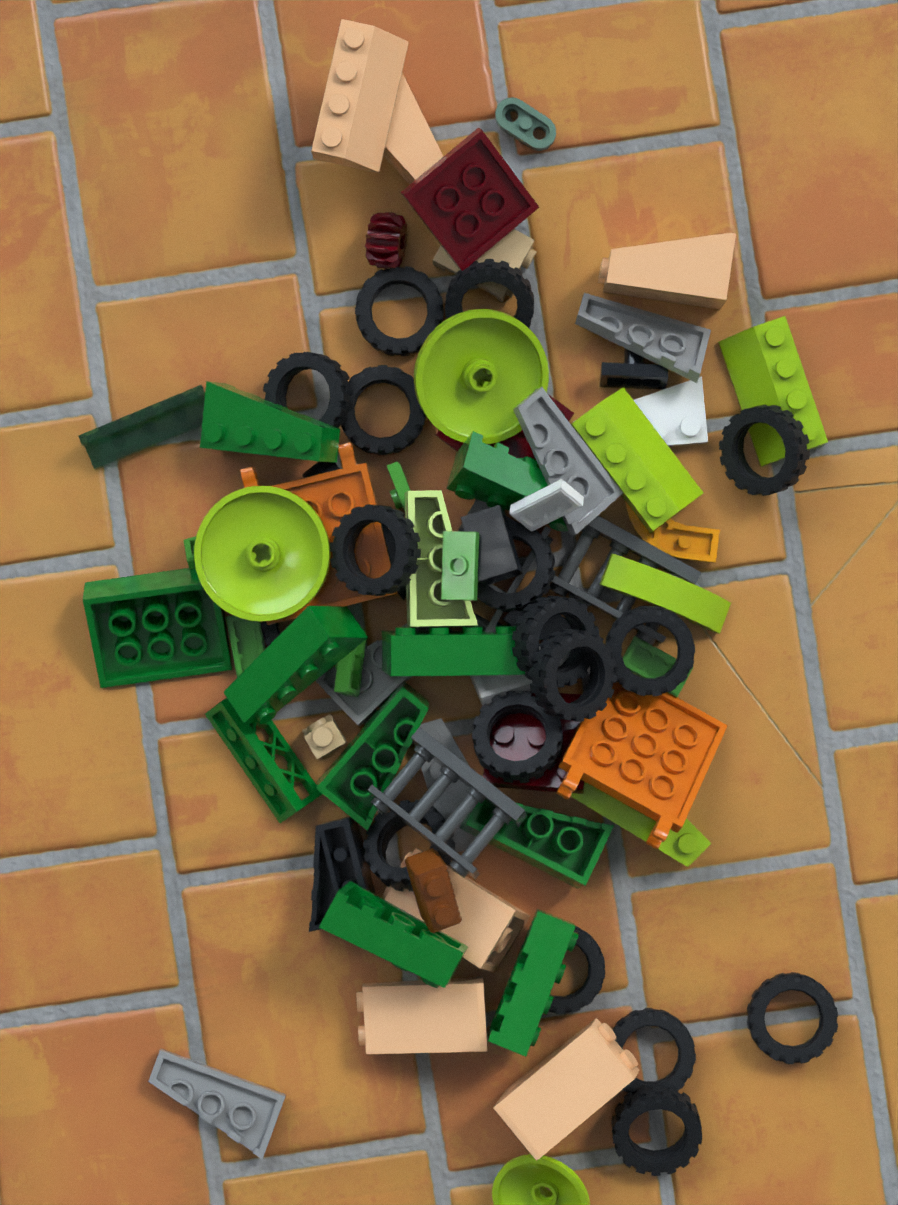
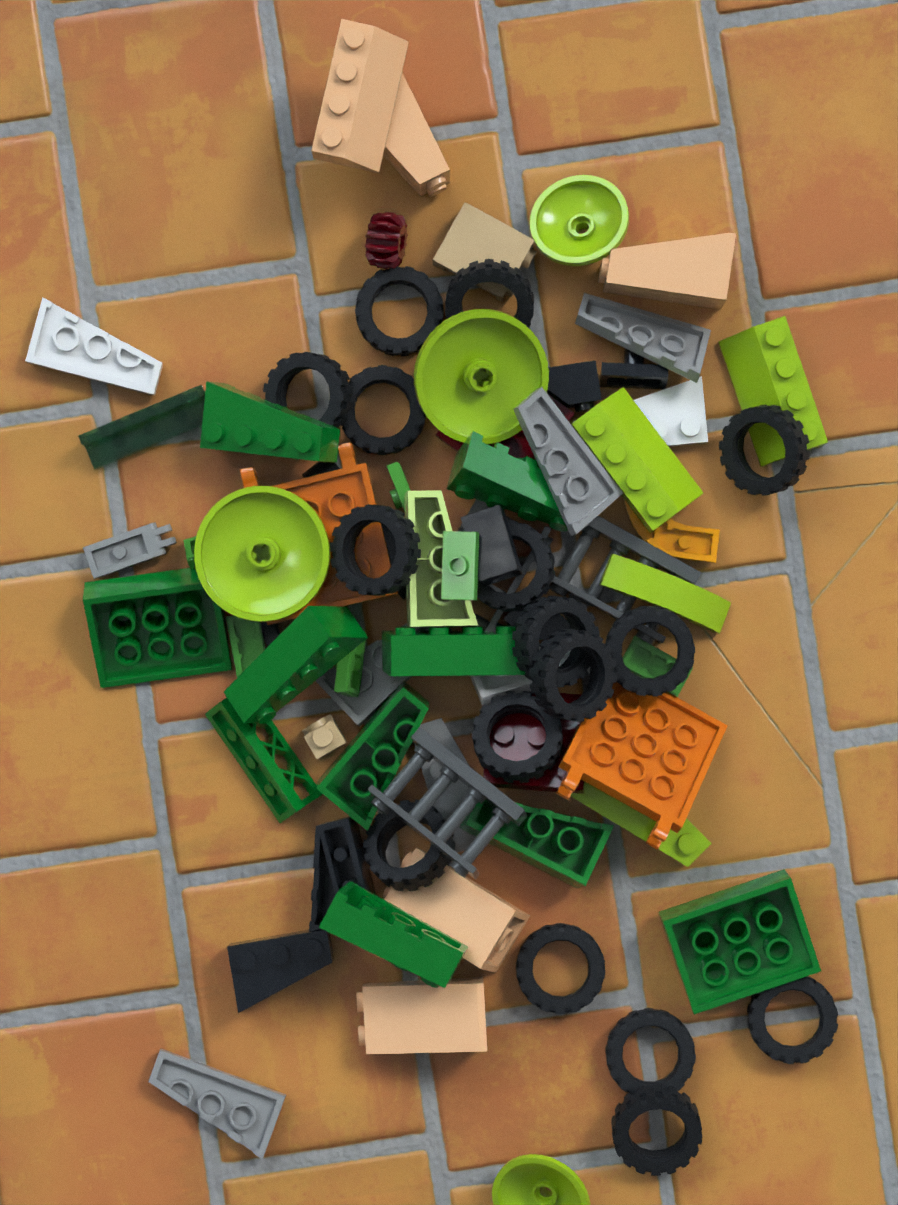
(79, 348): none -> white wing
(127, 549): none -> light grey hinge
(275, 962): none -> black wedge
(433, 890): dark orange brick -> none
(470, 199): dark red plate -> none
(526, 124): sand green plate -> none
(531, 983): green wedge -> none
(546, 505): white plate -> none
(566, 1088): light nougat slope -> none
(575, 385): none -> black slope
(577, 205): none -> lime dish
(740, 941): none -> green slope

